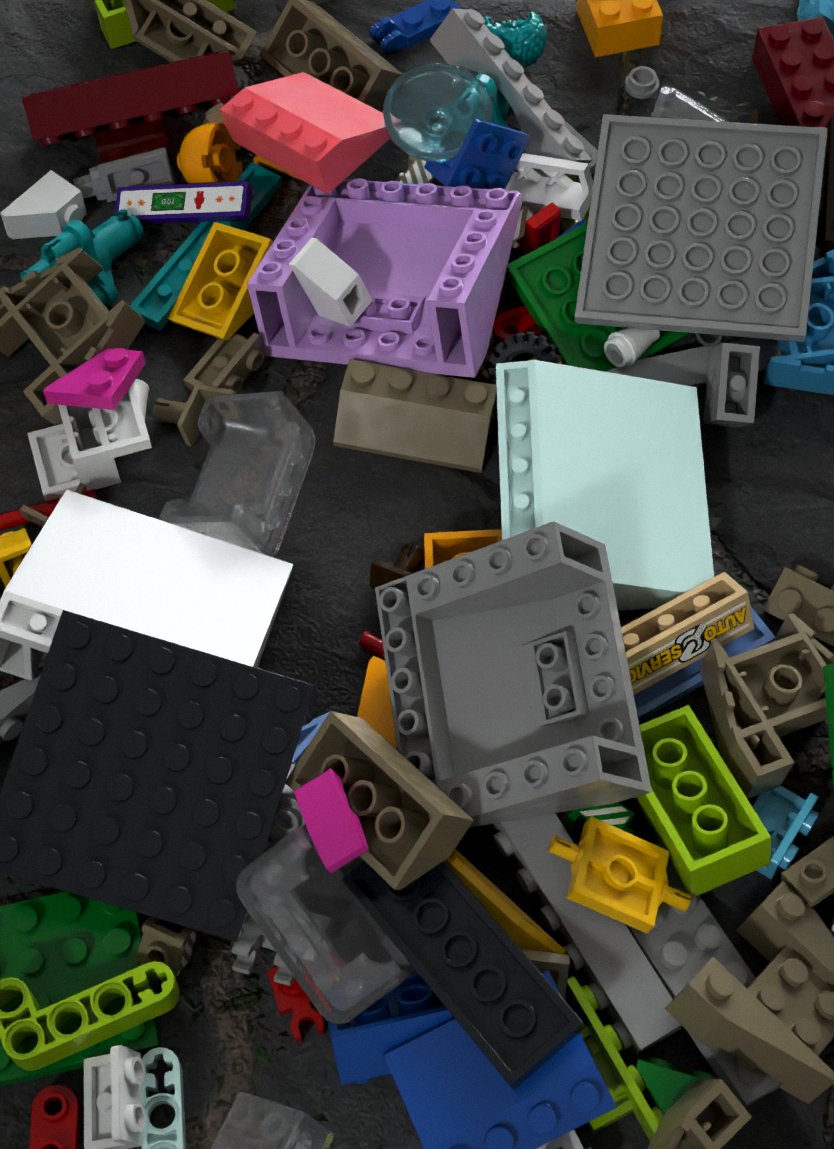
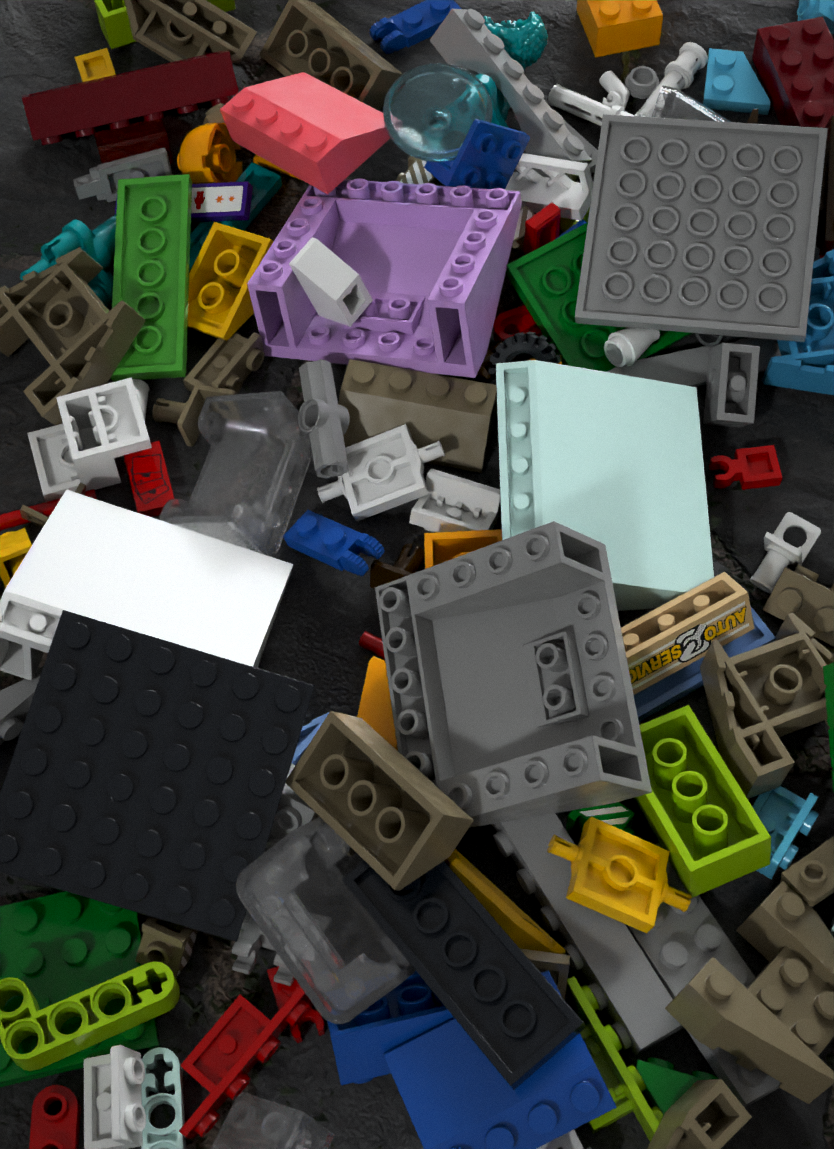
(44, 208): white slope -> none
(95, 65): none -> yellow plate
(98, 381): dark pink wing -> none
(149, 479): none -> red tile
(154, 272): none -> bright green plate
(232, 1050): none -> red bracket
(323, 419): none -> light grey piece
(330, 821): dark pink slope -> none
(332, 543): none -> blue hinge
(382, 473): none -> white plate
(456, 504): none -> white bracket
(582, 105): none -> white pin
(617, 92): none -> white arm
(677, 74): none -> white pin
(733, 84): none -> medium azure wing
(751, 466): none -> red plate
(782, 553): none -> white bracket

